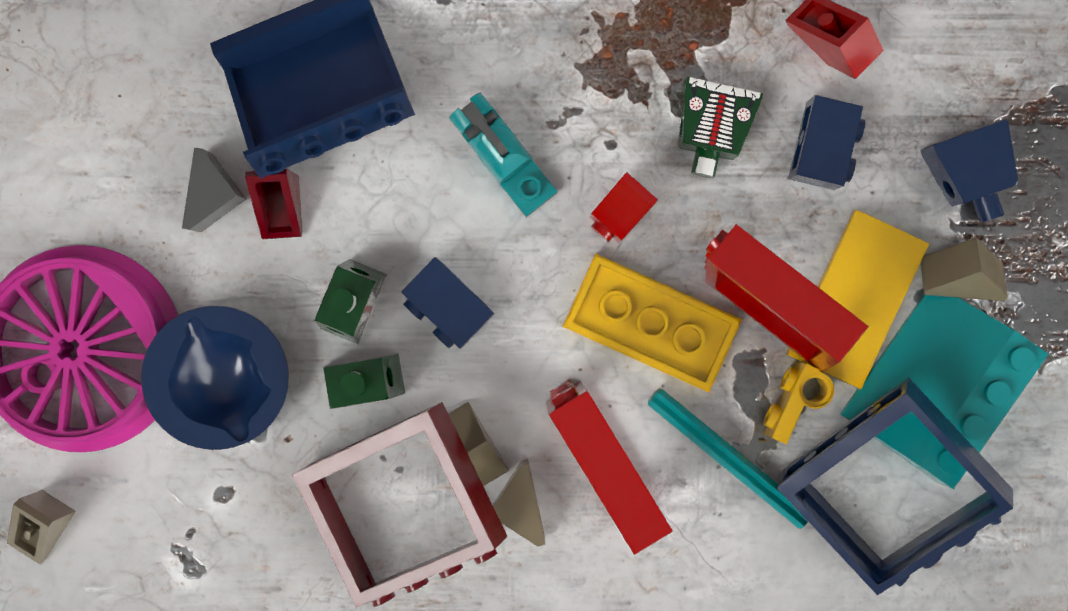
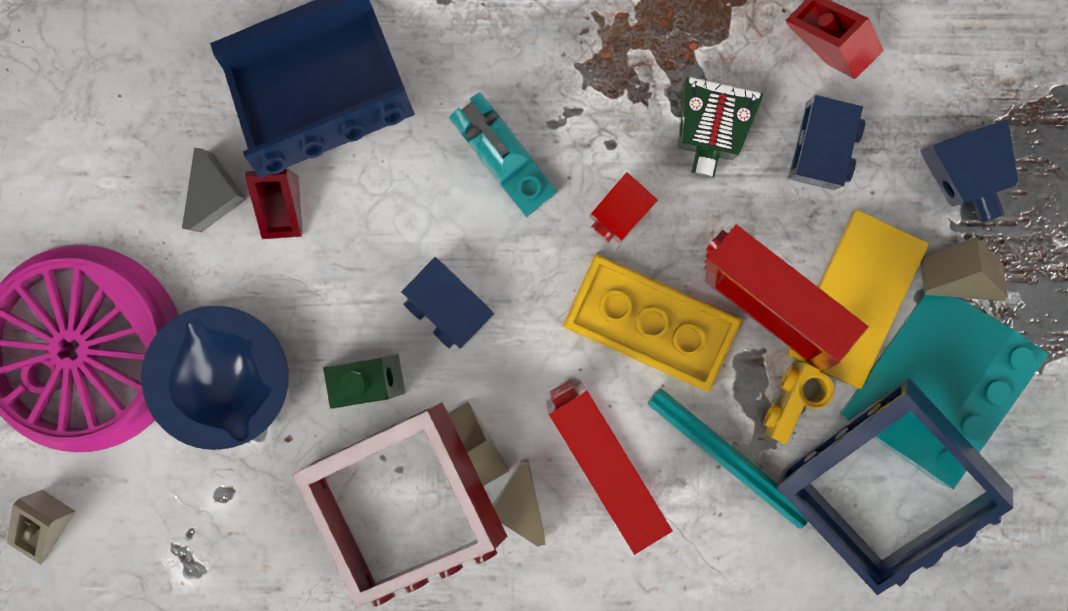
(350, 300): dark green torso -> none

